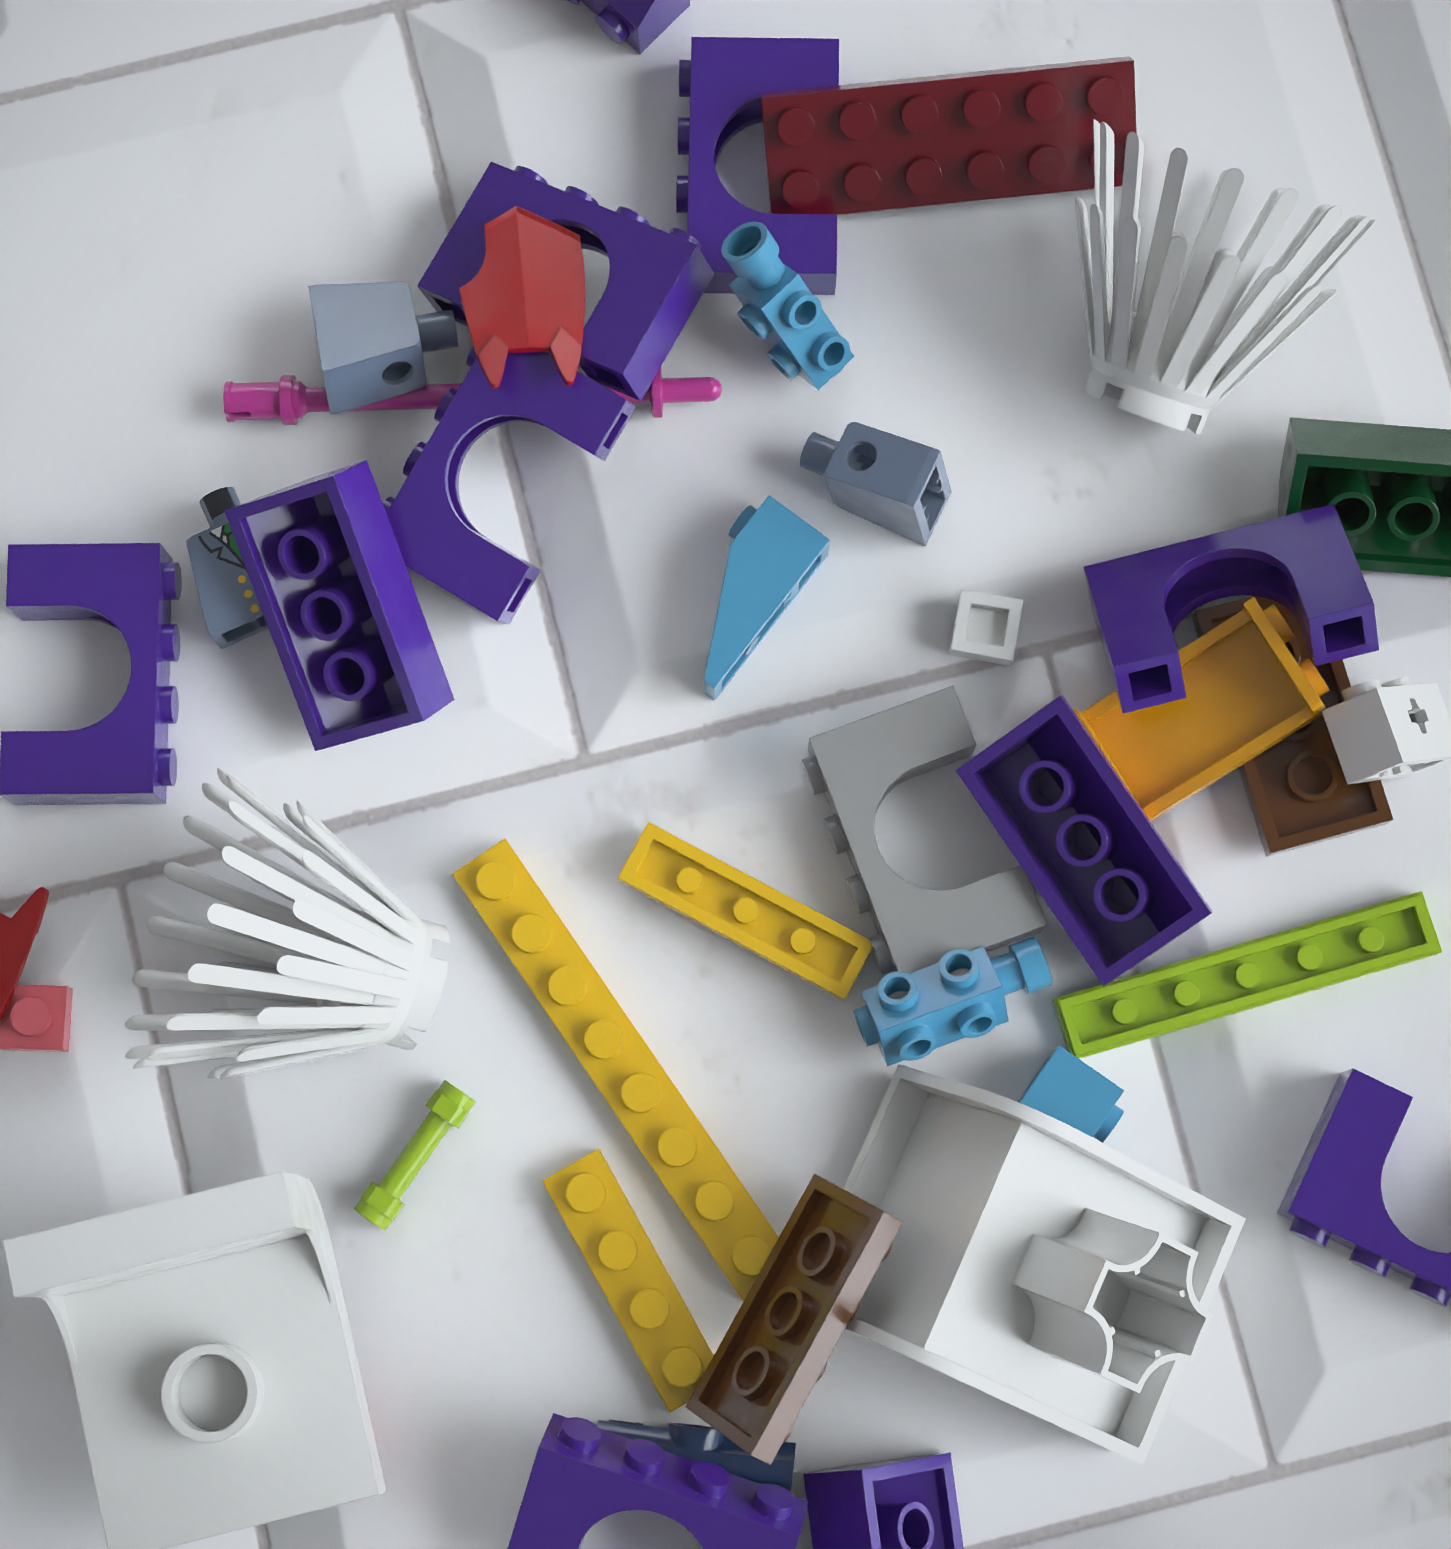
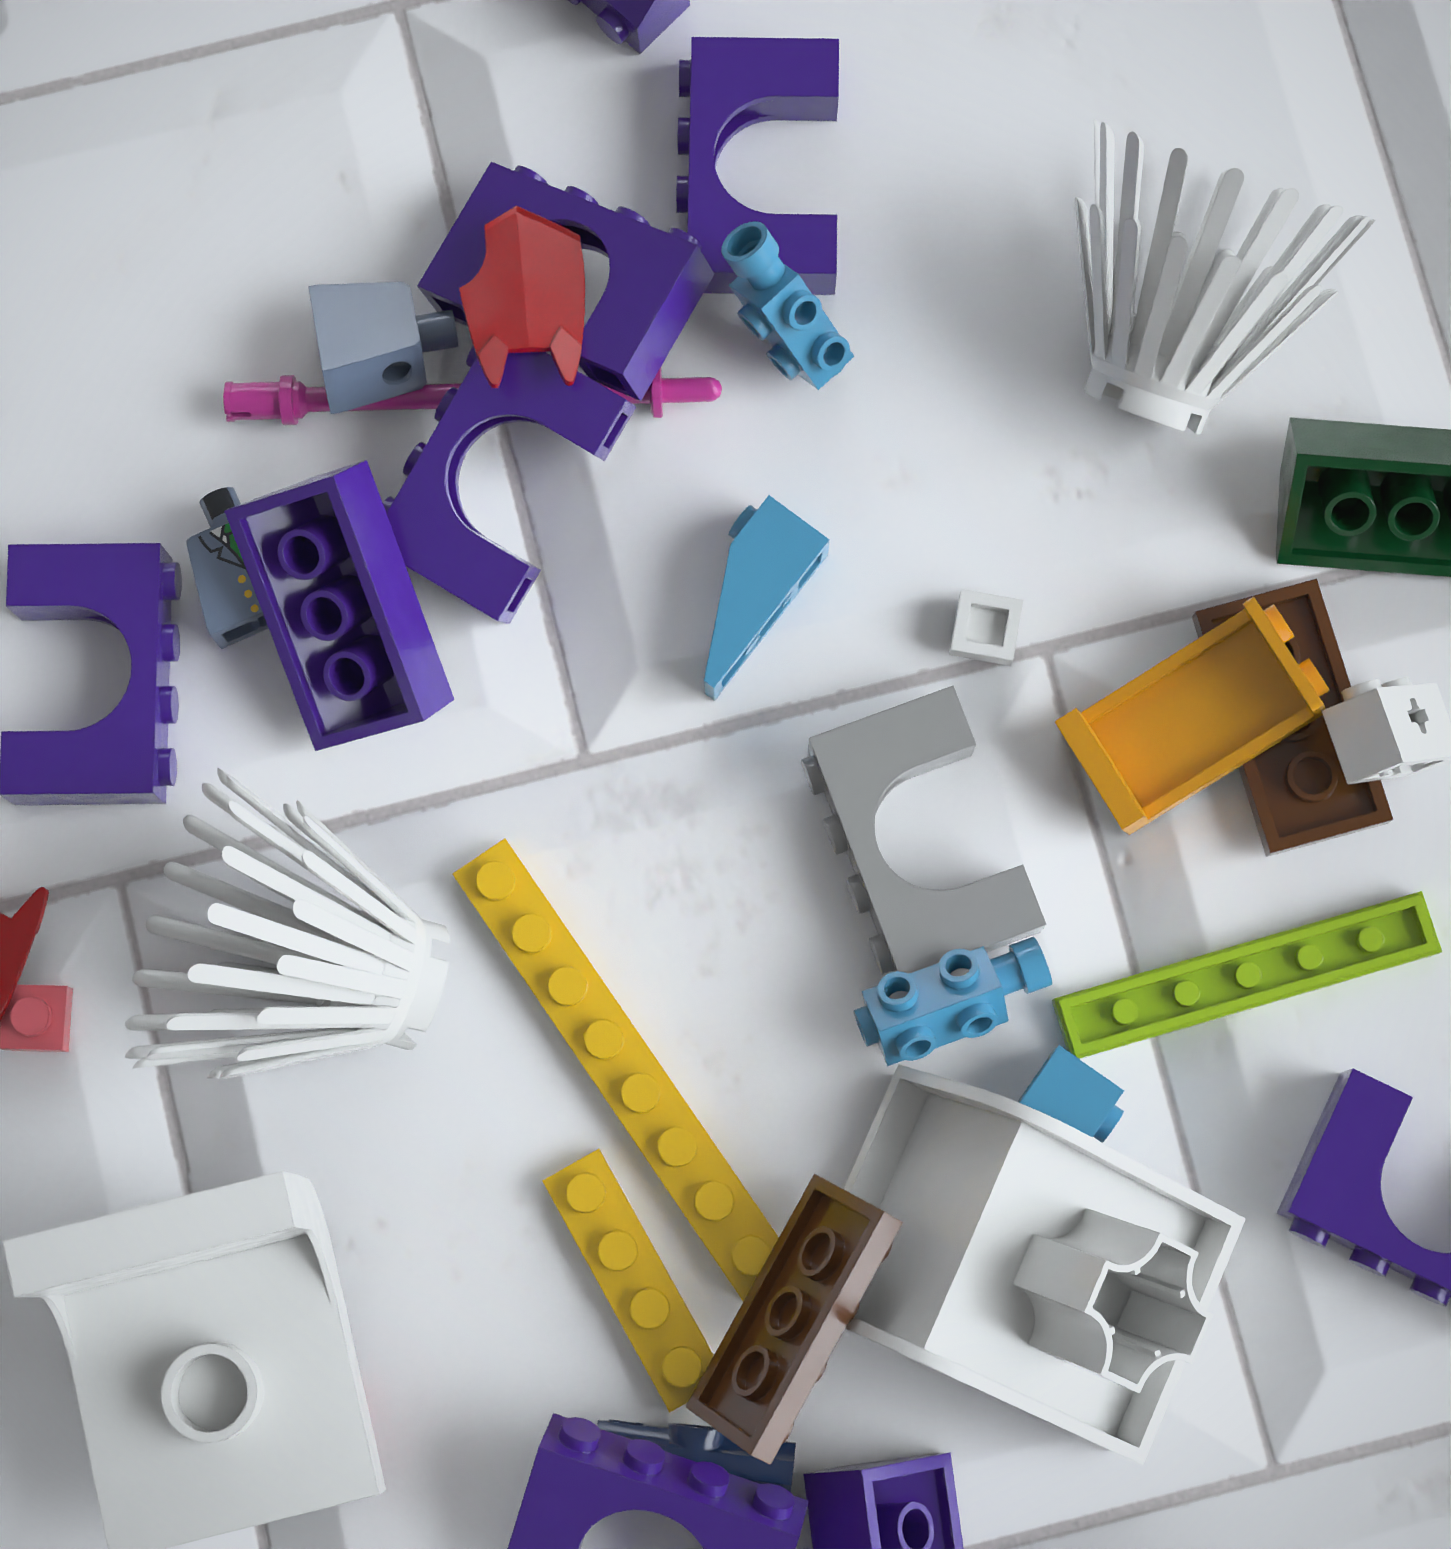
(382, 1201): lime bar -> none
(746, 911): yellow plate -> none
(882, 478): sand blue torso -> none
(944, 137): dark red plate -> none
(1083, 841): dark purple slope -> none
(1288, 559): dark purple arch -> none

